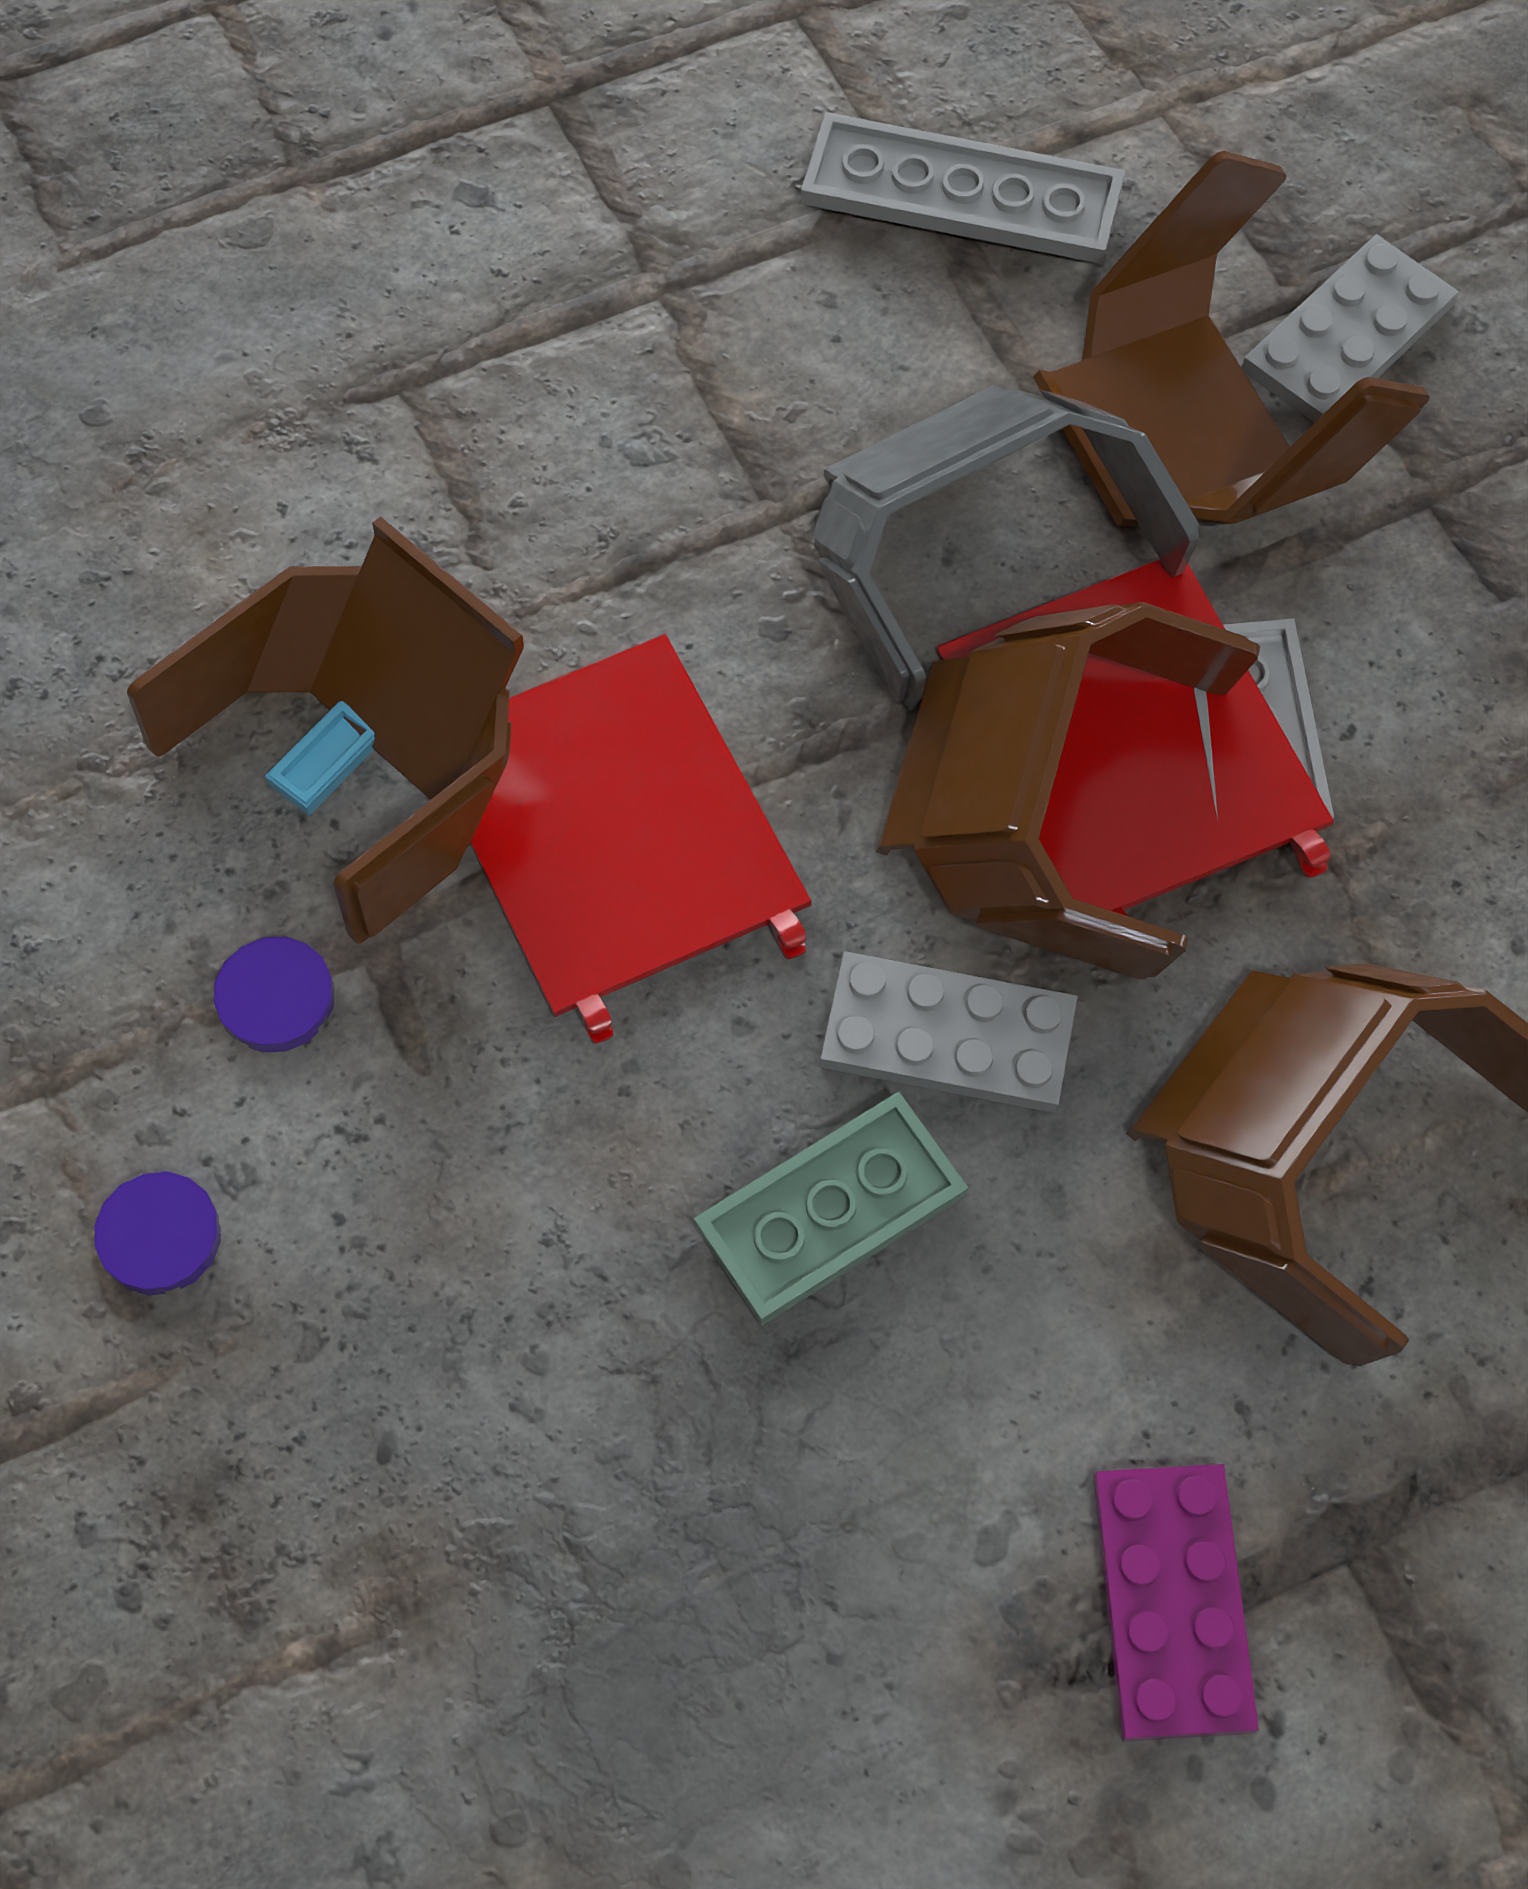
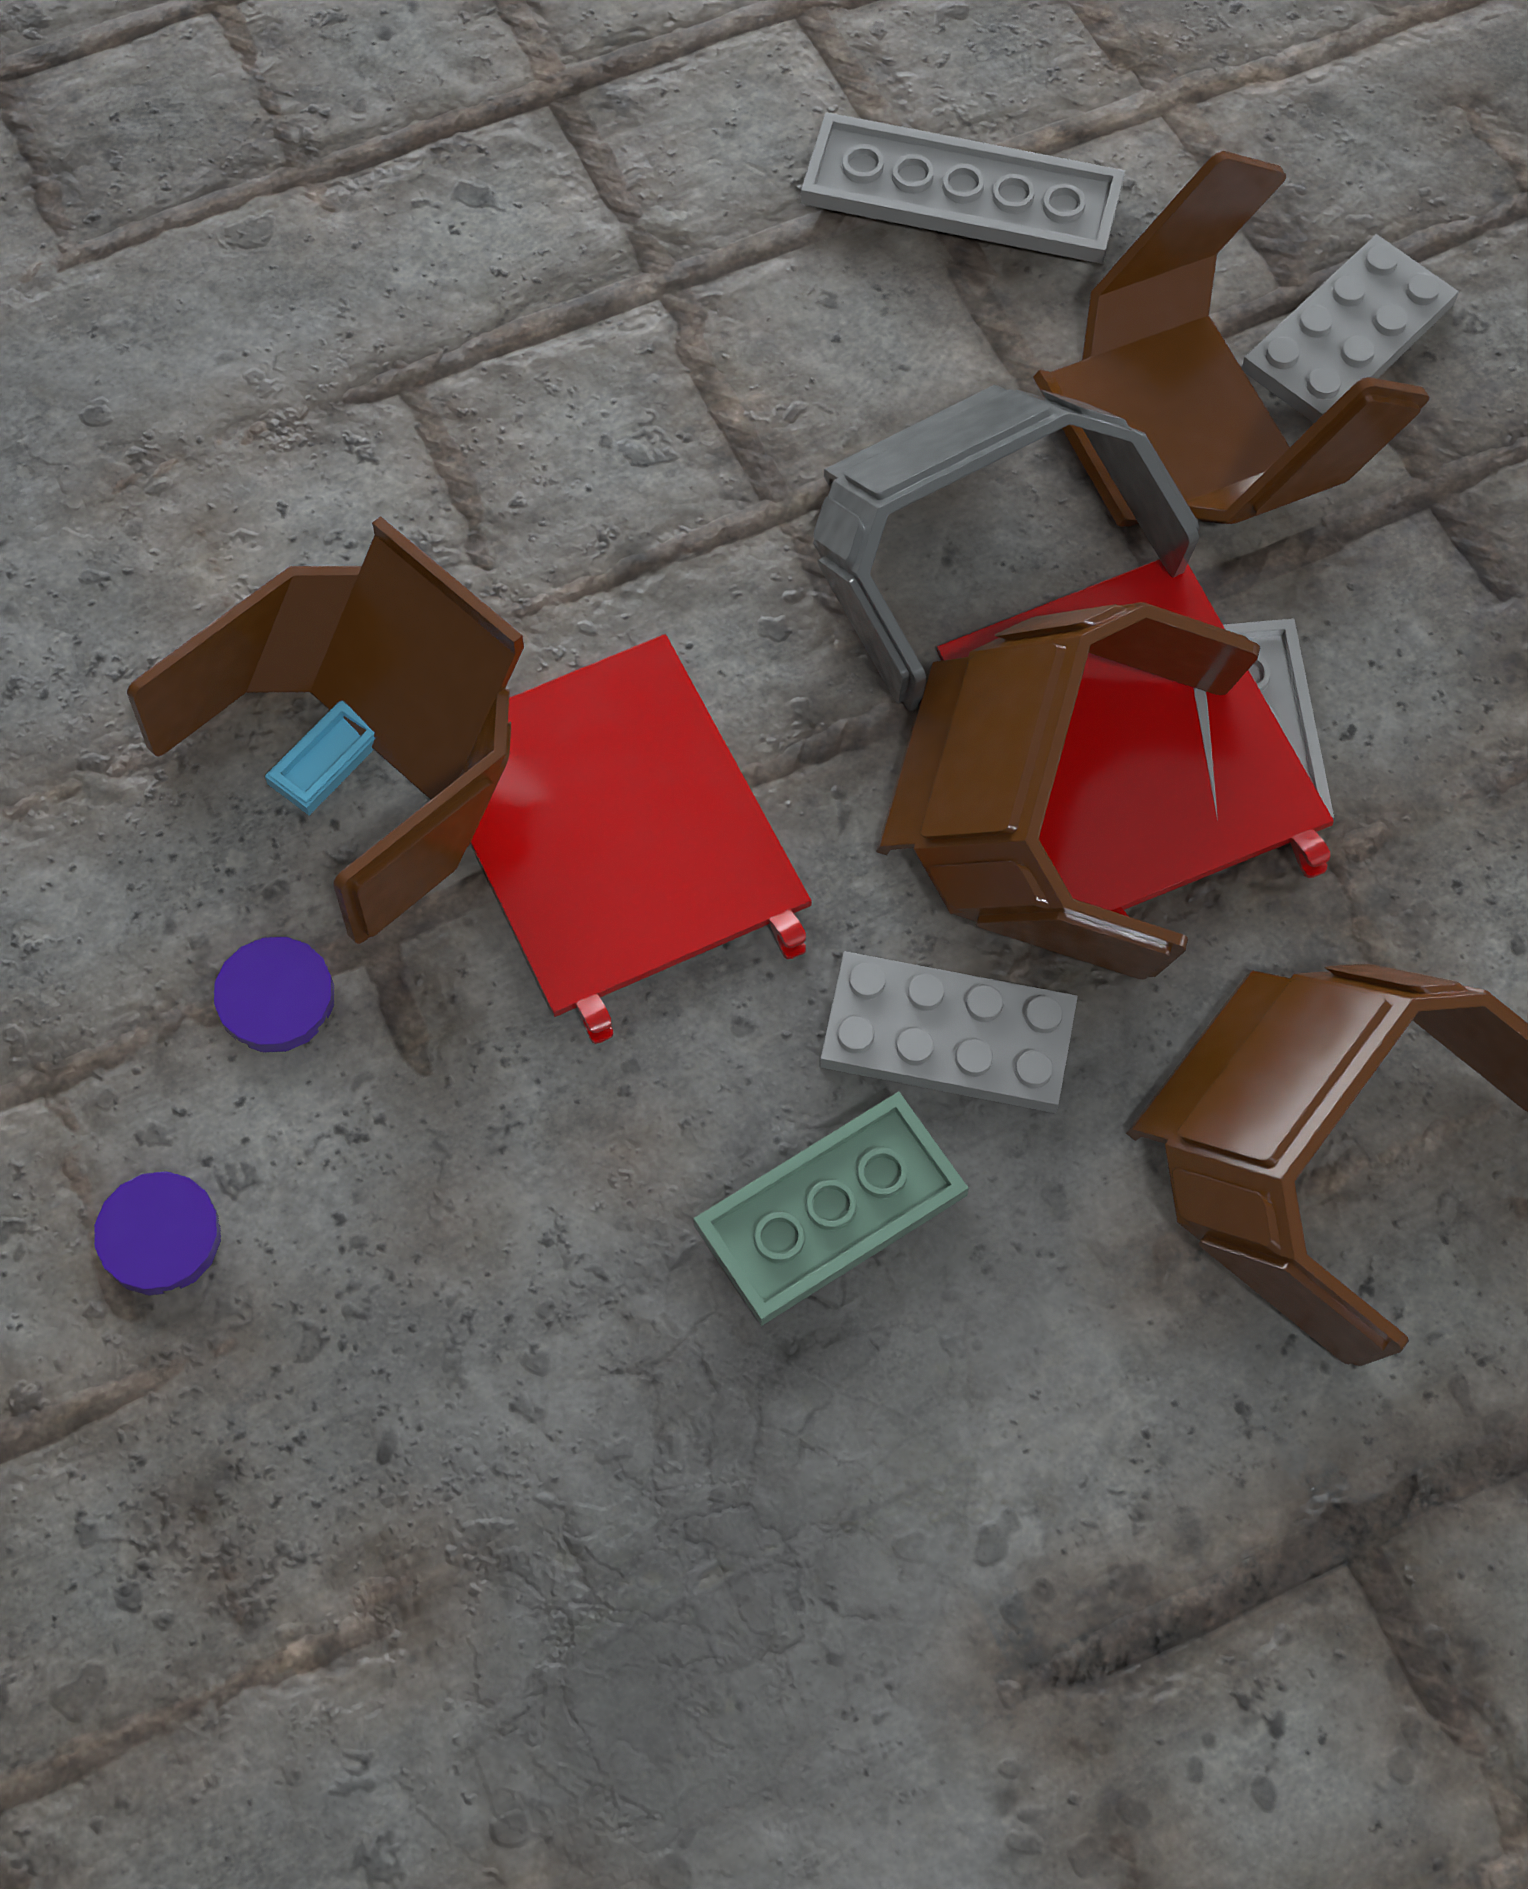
(1174, 1603): magenta plate -> none

